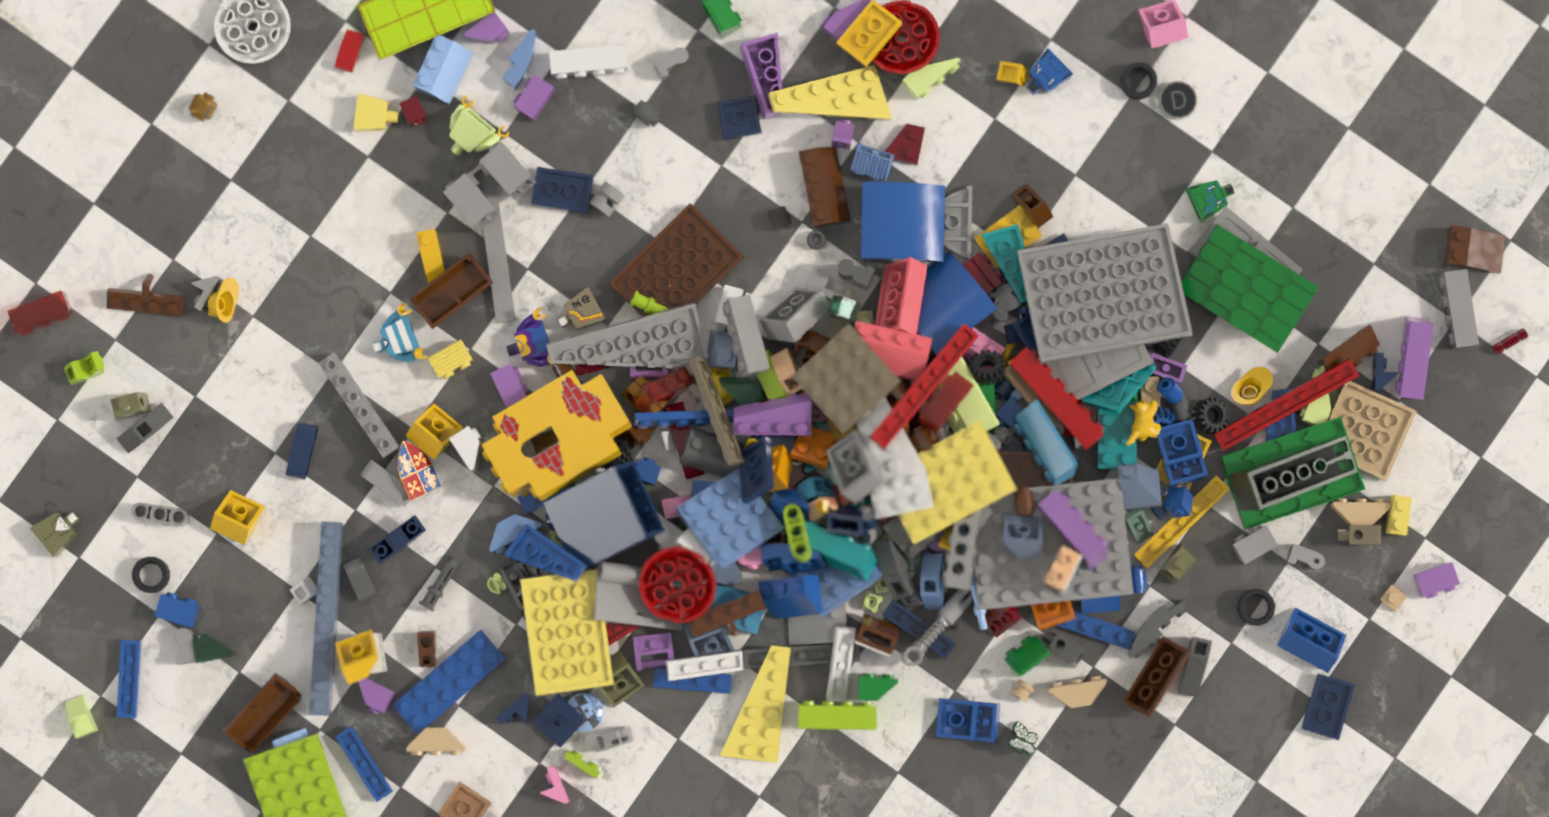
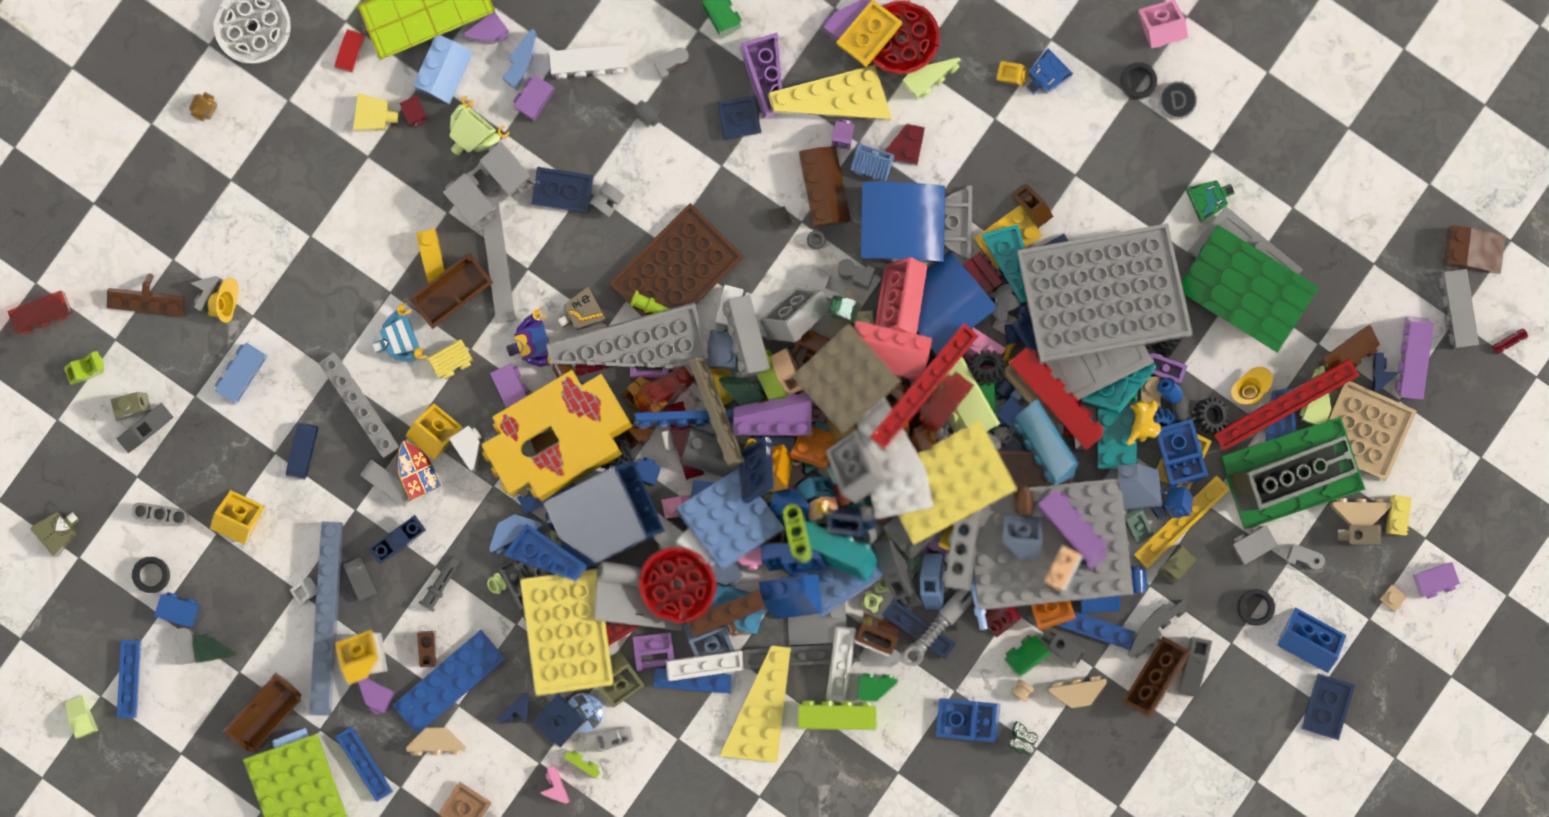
(240, 372): none -> medium blue brick

